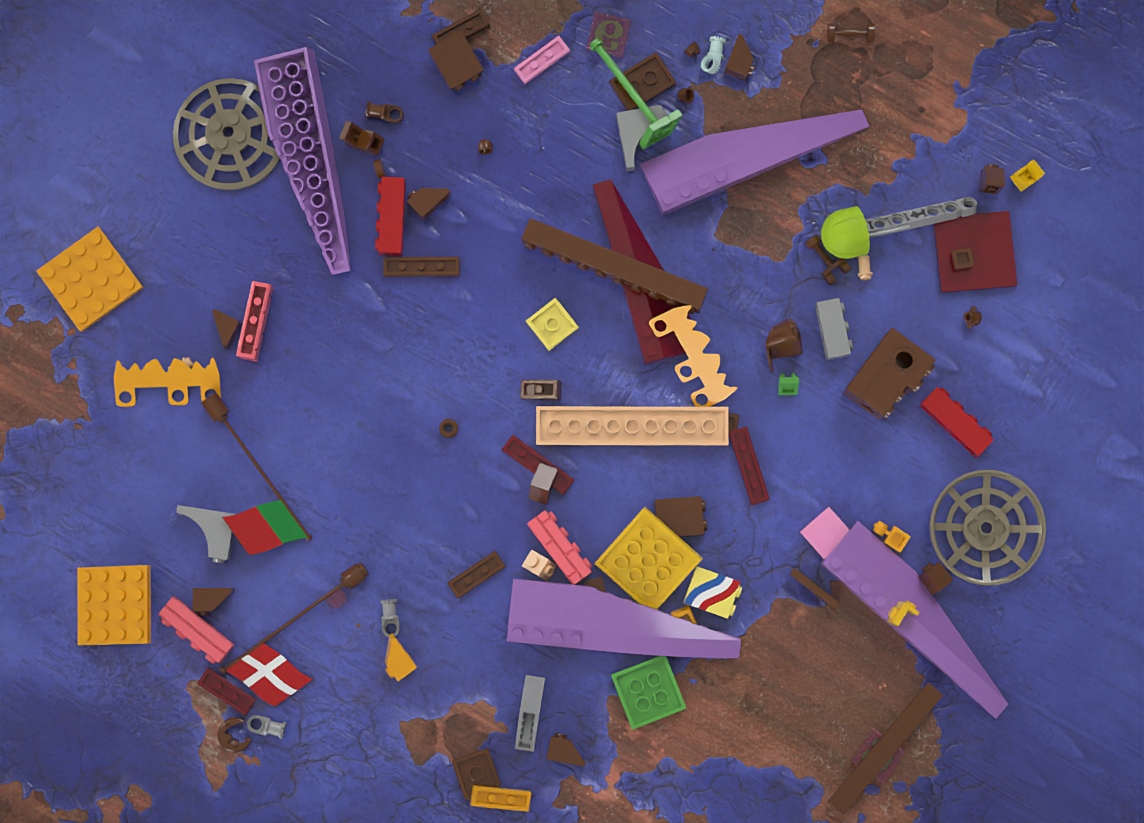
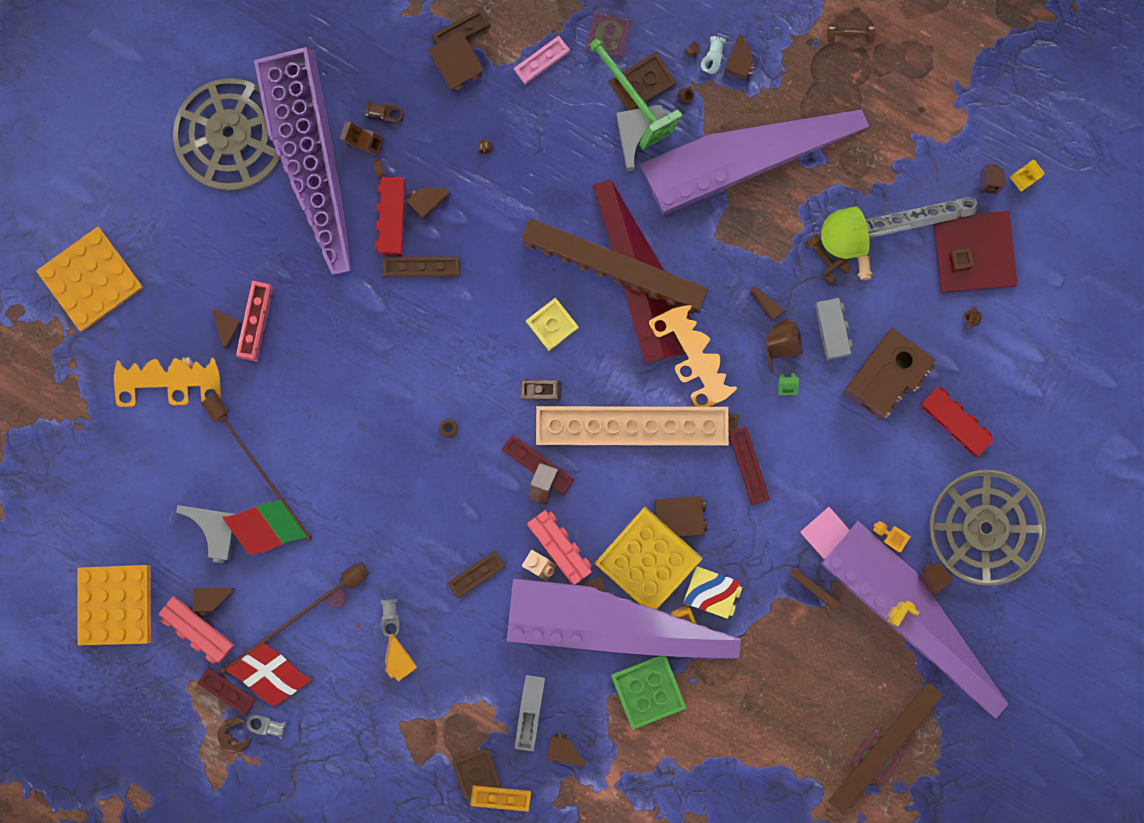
(769, 307): none -> reddish brown slope

